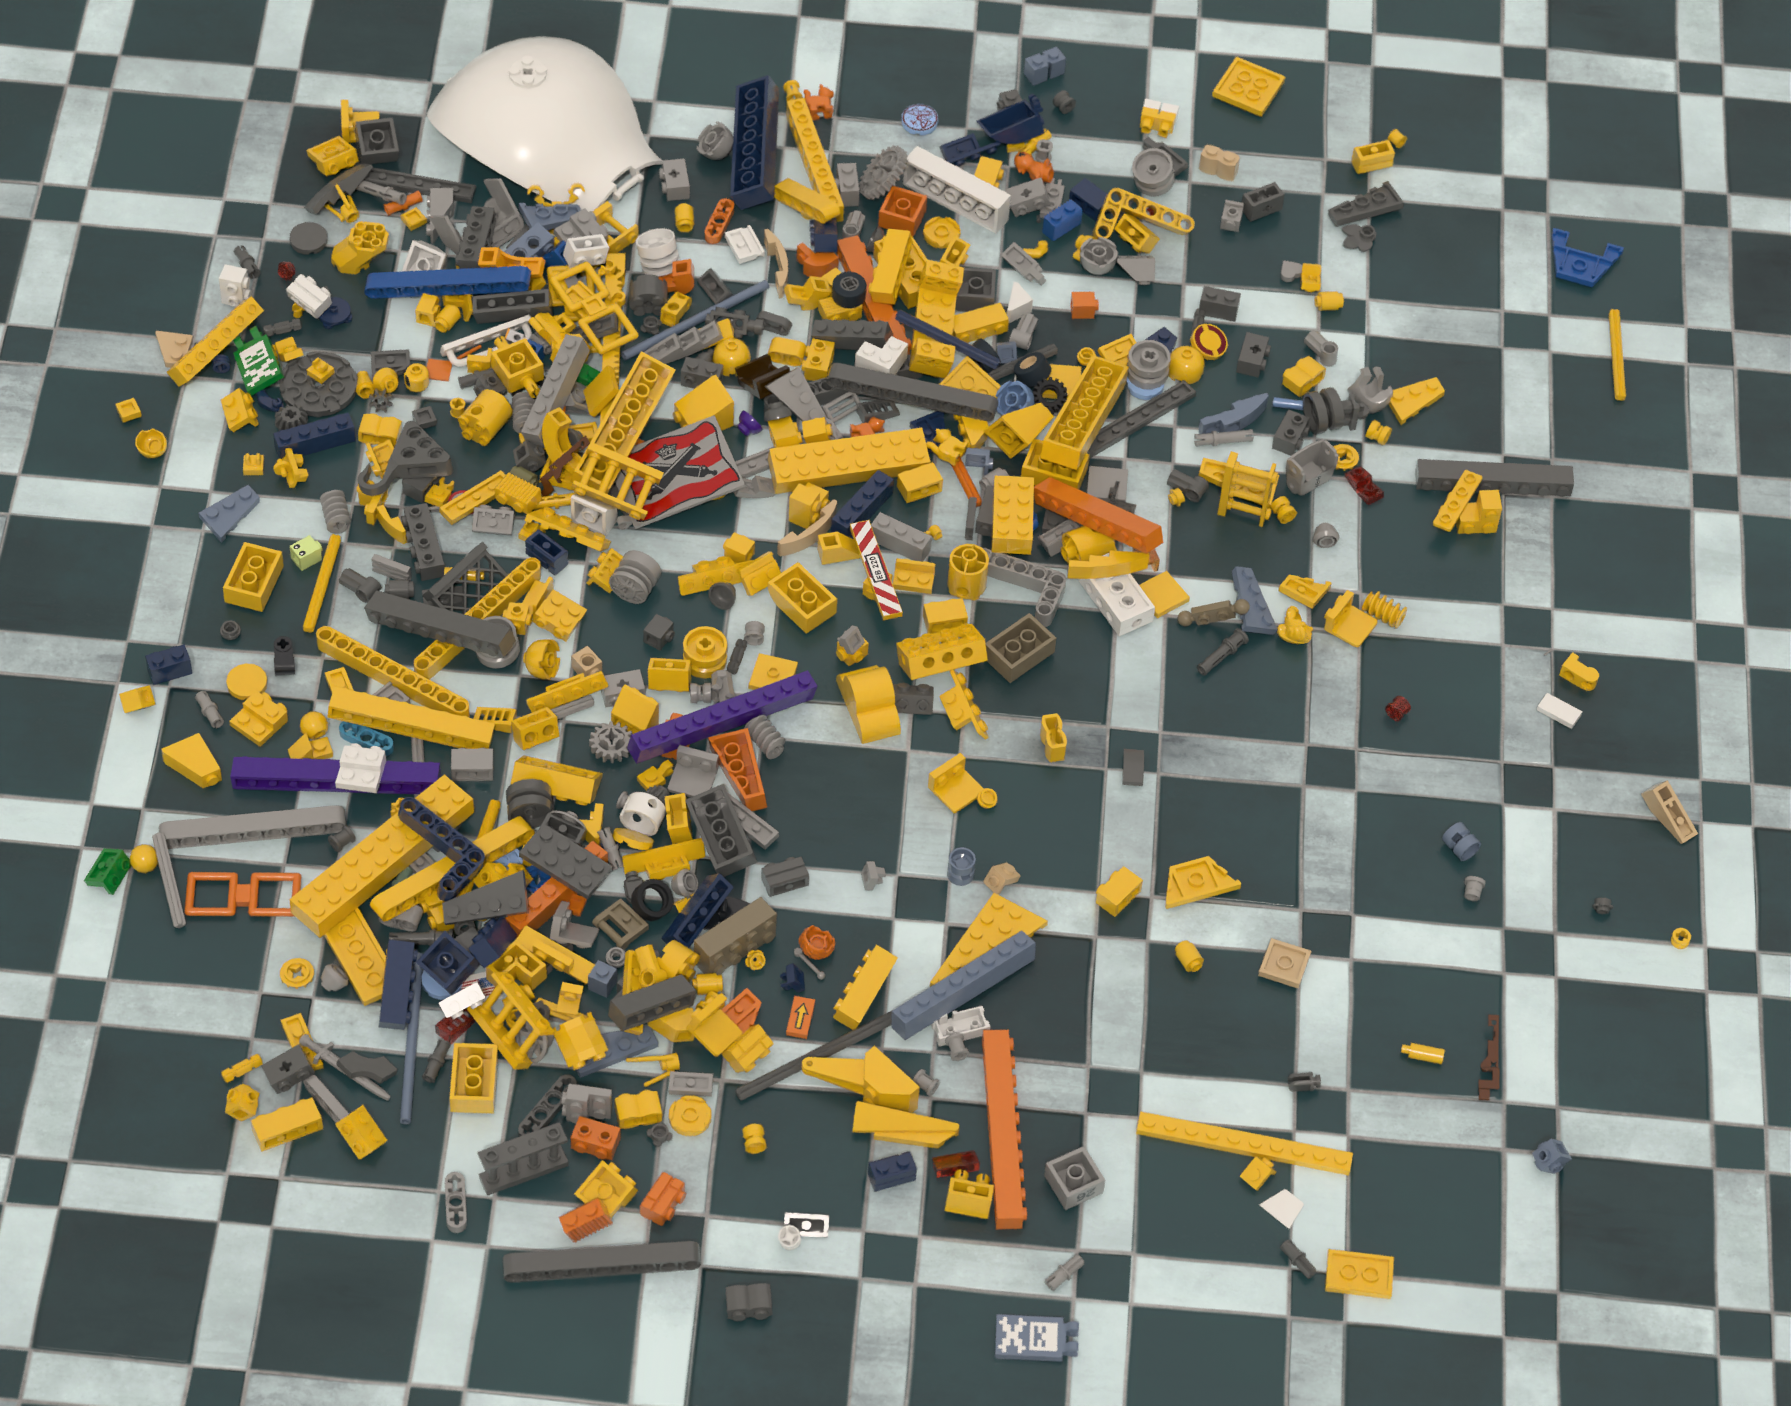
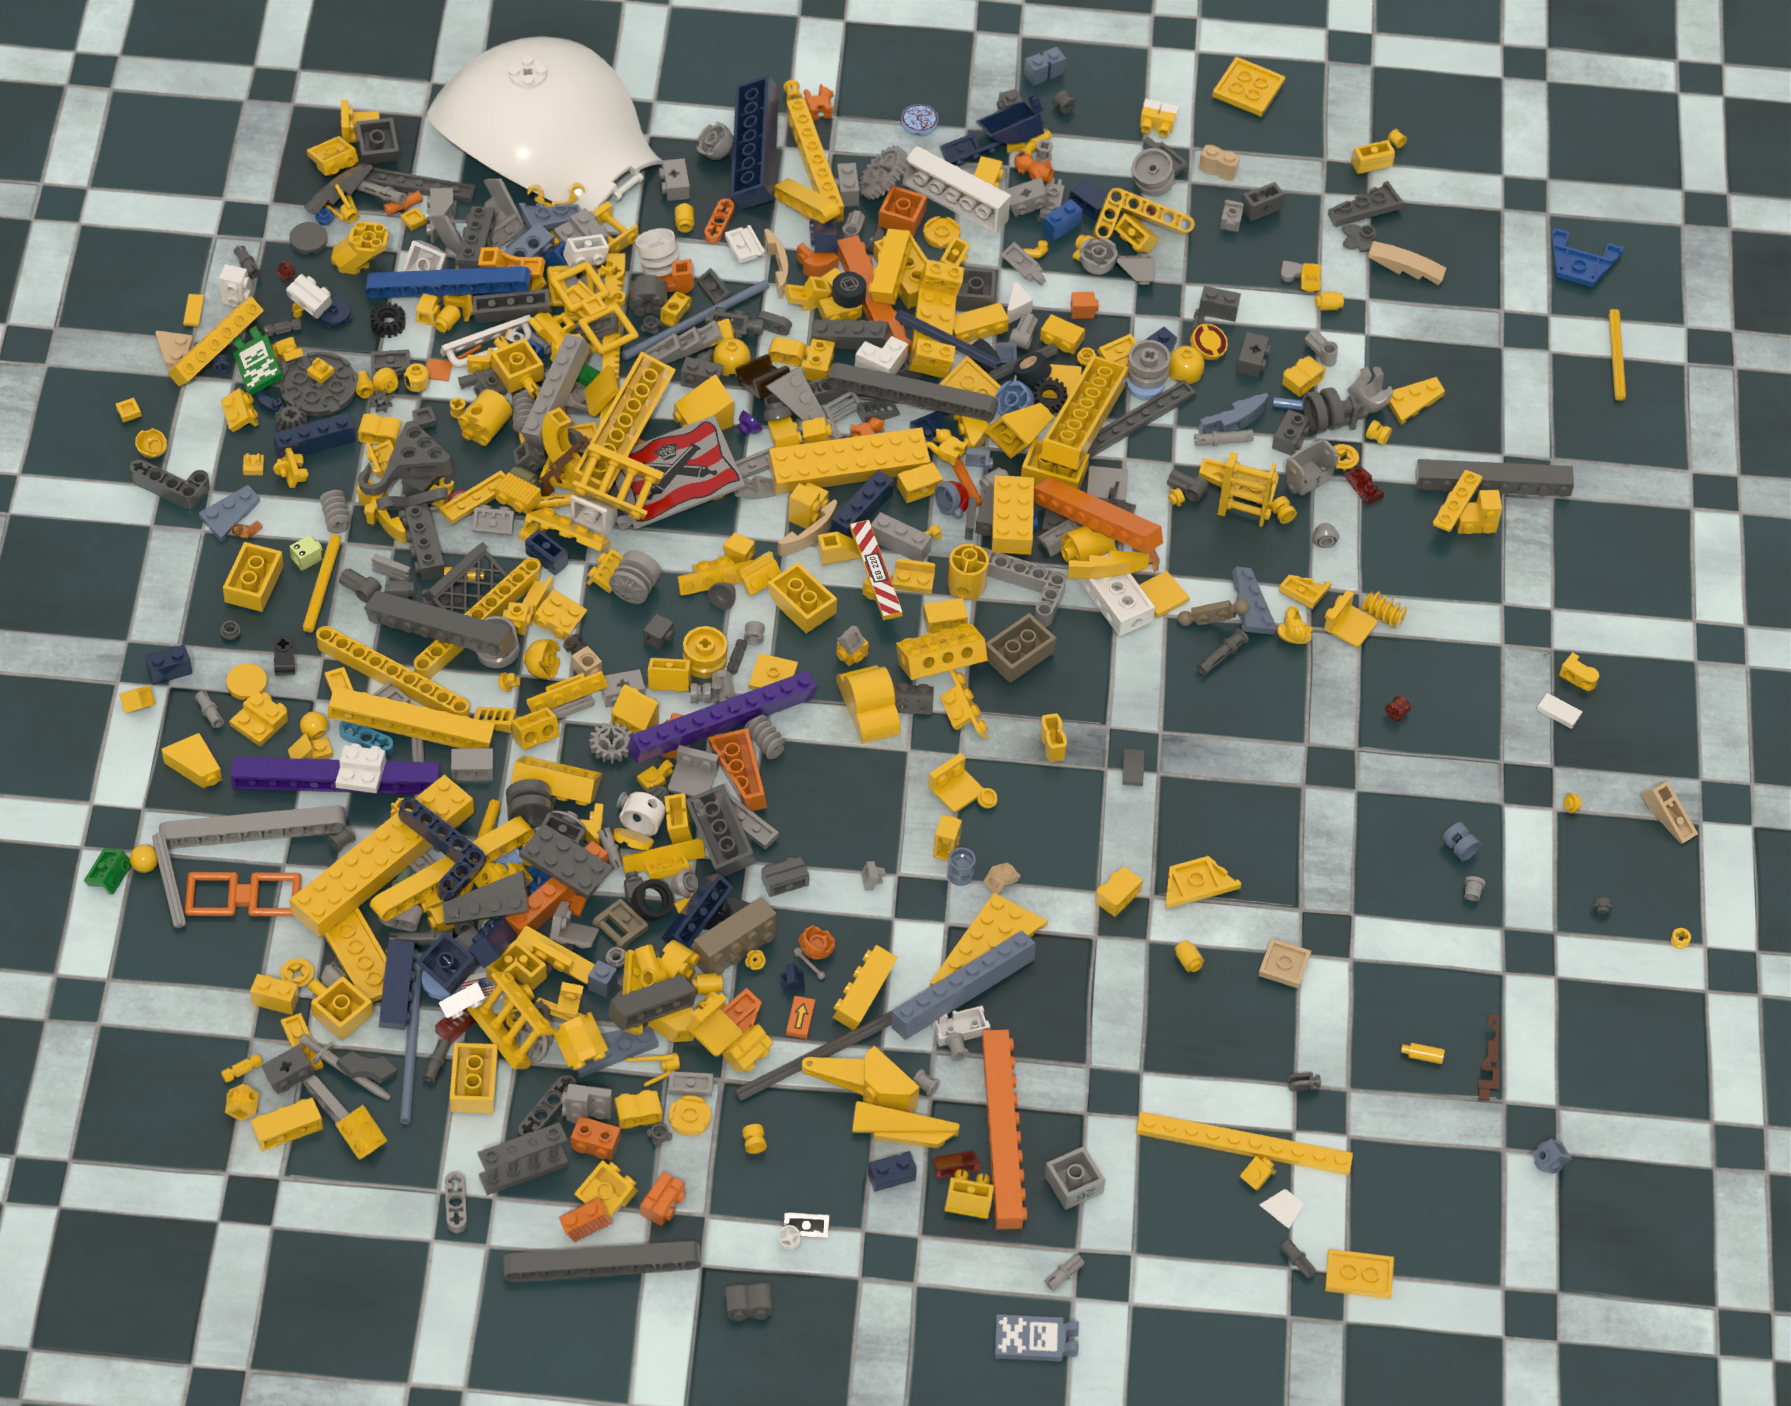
(170, 487): none -> dark grey beam
(193, 310): none -> yellow piece
(246, 531): none -> clear orange arm
(274, 994): none -> yellow brick
(324, 217): none -> blue plate
(340, 1007): none -> yellow brick
(387, 328): none -> black tyre
(397, 503): none -> dark grey beam
(507, 681): none -> yellow plate
(574, 644): none -> clear smoke wheel
(947, 837): none -> yellow brick
(951, 498): none -> sand blue piece
(1062, 334): none -> yellow brick
(1407, 261): none -> tan slope
(1572, 803): none -> yellow plate

